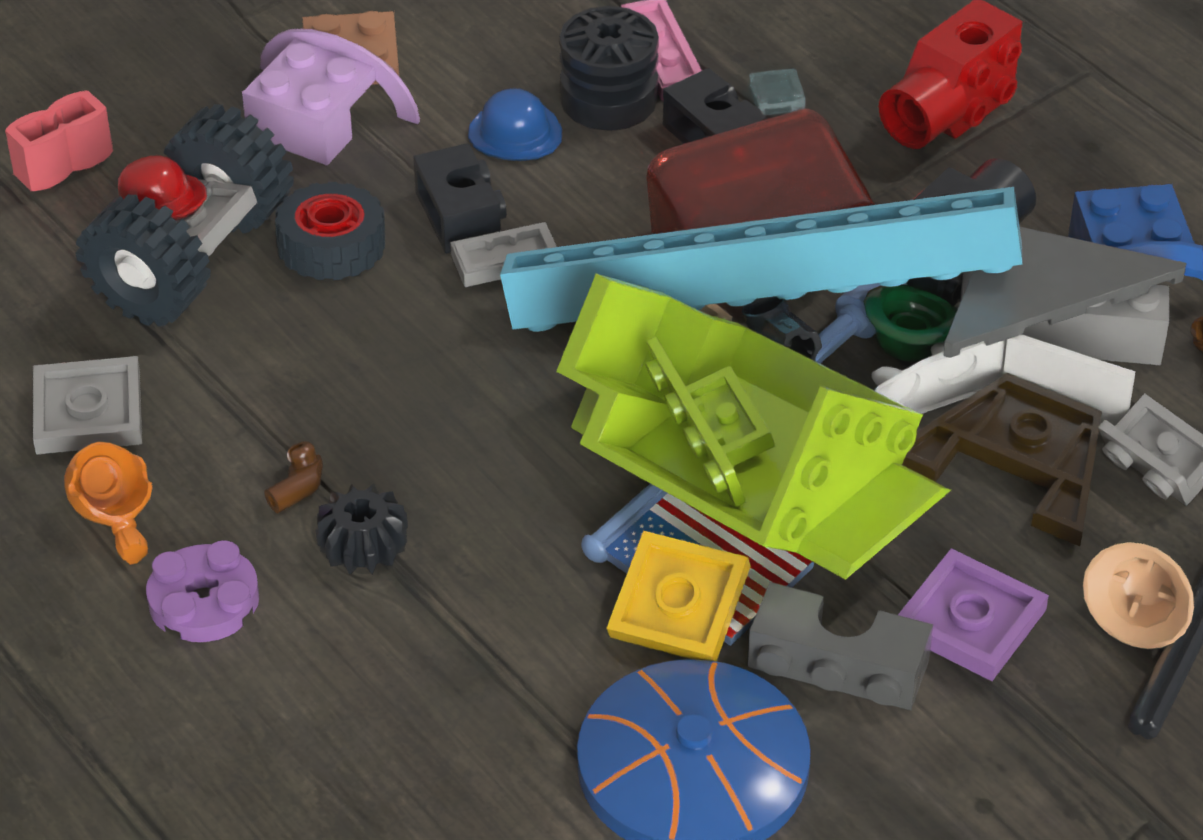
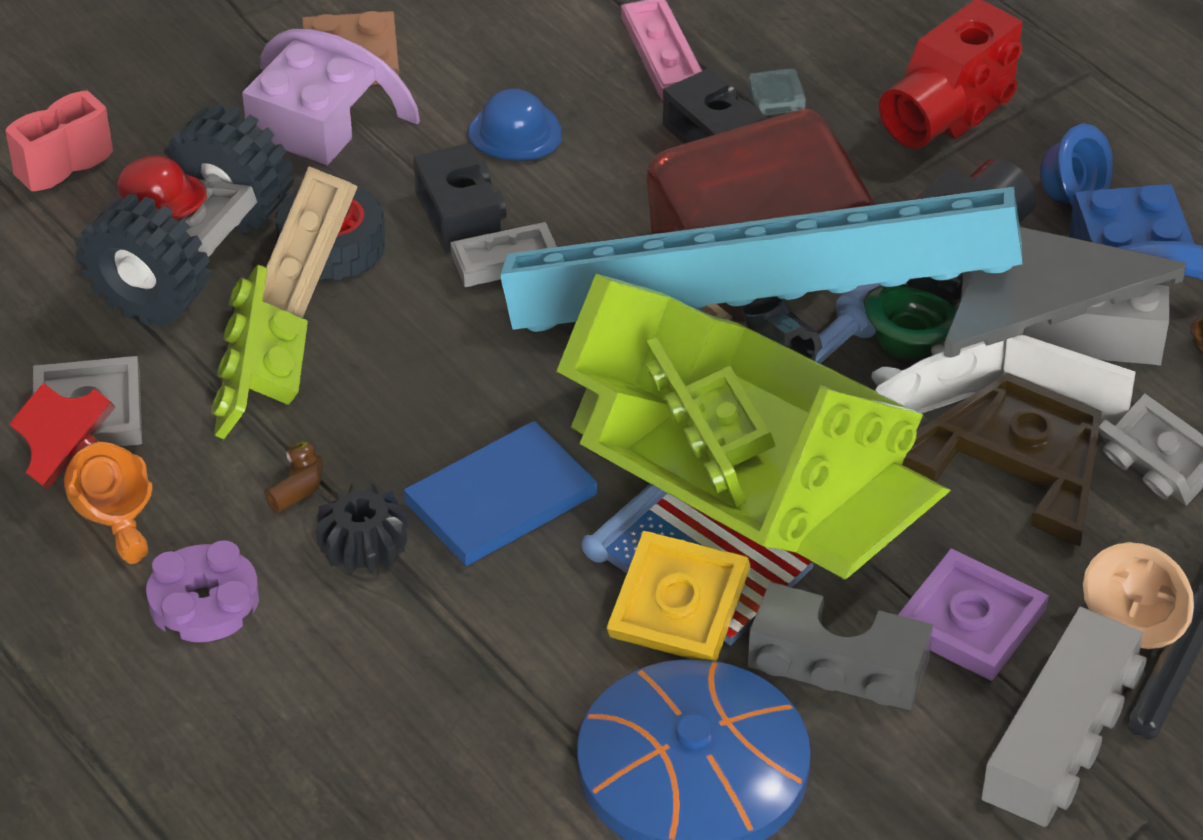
(58, 429): none -> red brick
(261, 352): none -> lime bracket
(306, 240): none -> tan tile
(500, 493): none -> blue tile
(609, 68): black wheel -> none
(1063, 716): none -> light grey brick
(1077, 164): none -> blue hat

